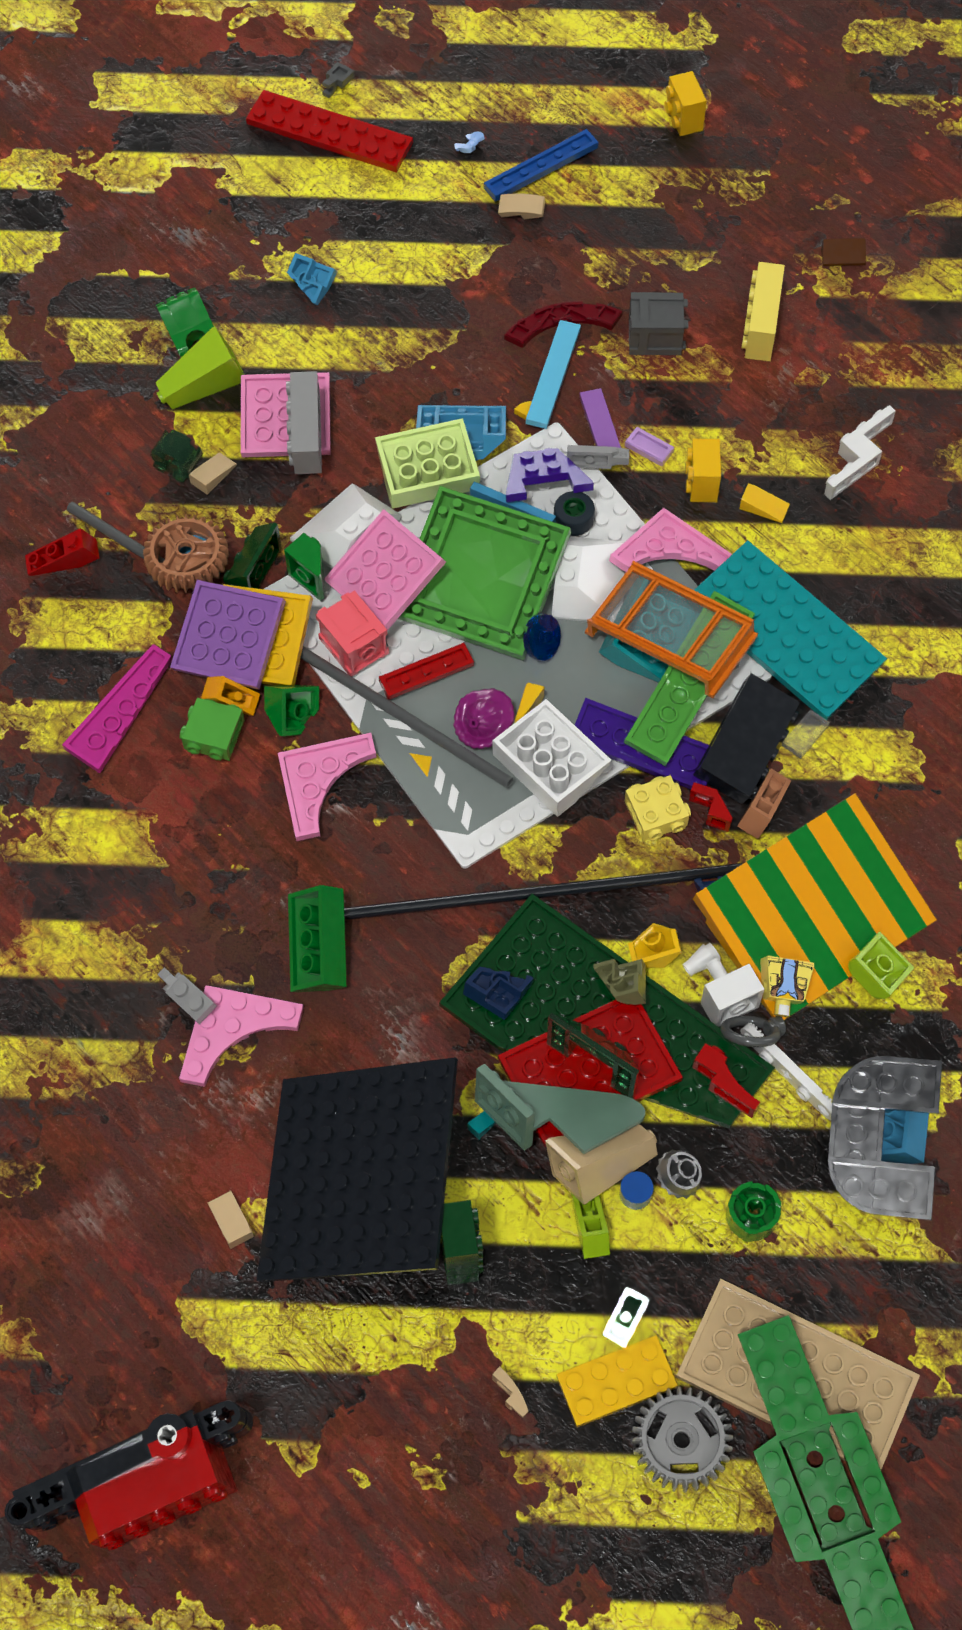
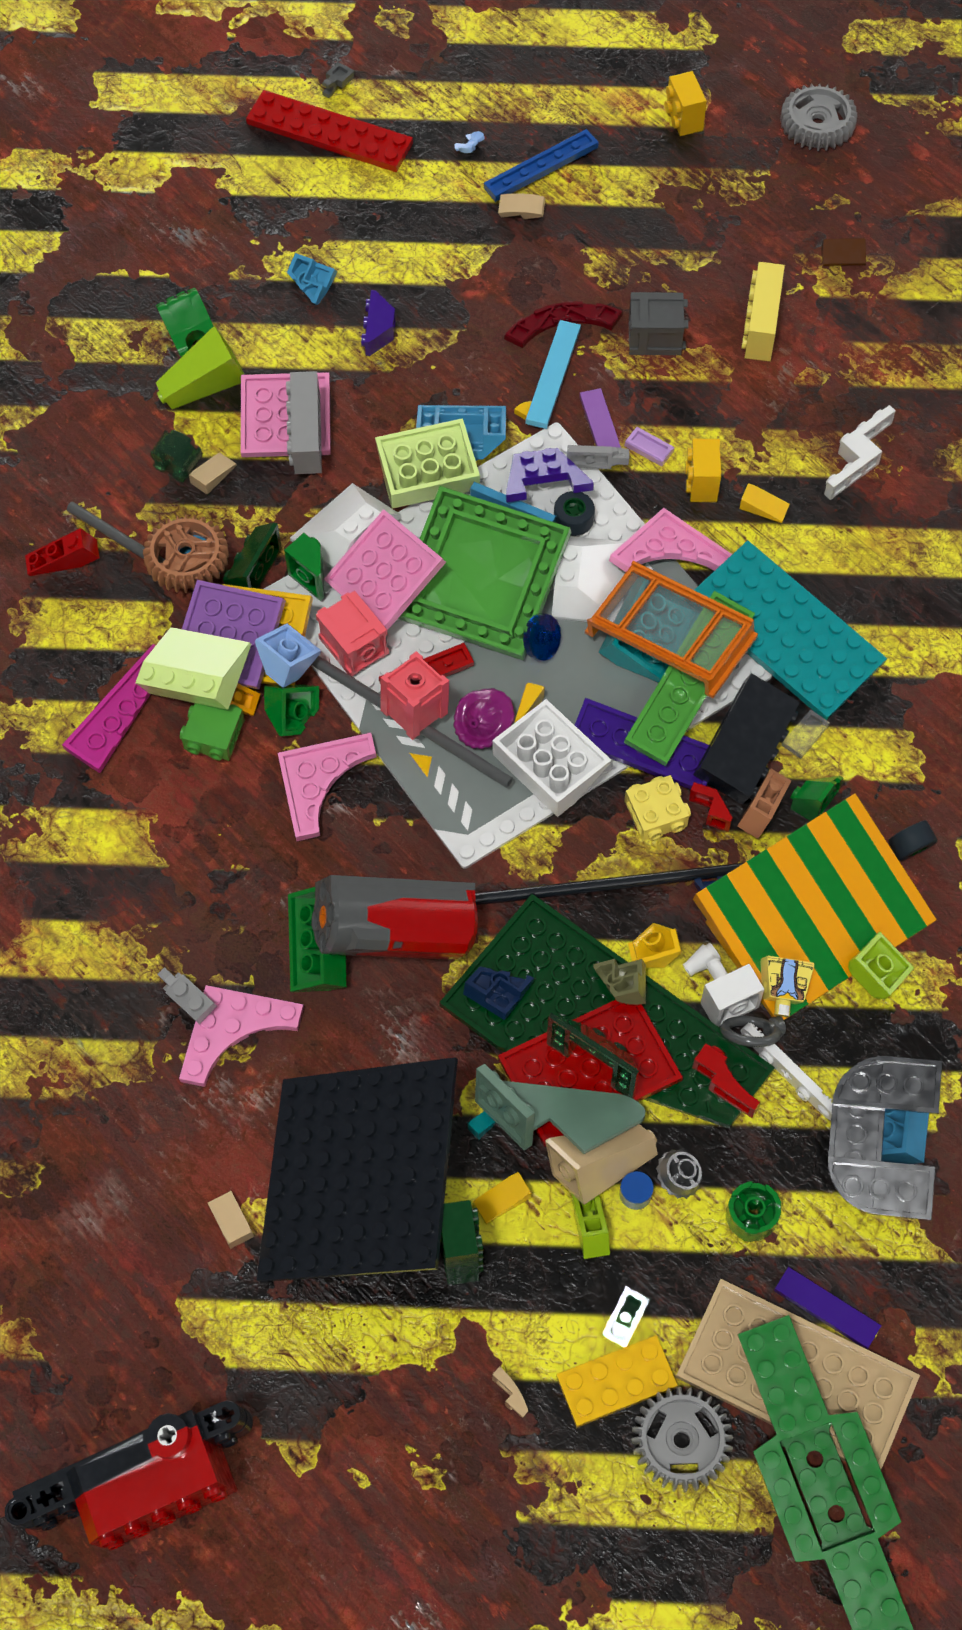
(194, 667): none -> yellowish green slope
(286, 654): none -> light blue slope
(378, 324): none -> dark purple slope
(394, 917): none -> piece
(414, 695): none -> coral container
(502, 1197): none -> yellow slope
(815, 796): none -> green slope
(821, 104): none -> light grey gear
(827, 1308): none -> dark purple tile
(912, 840): none -> black wheel

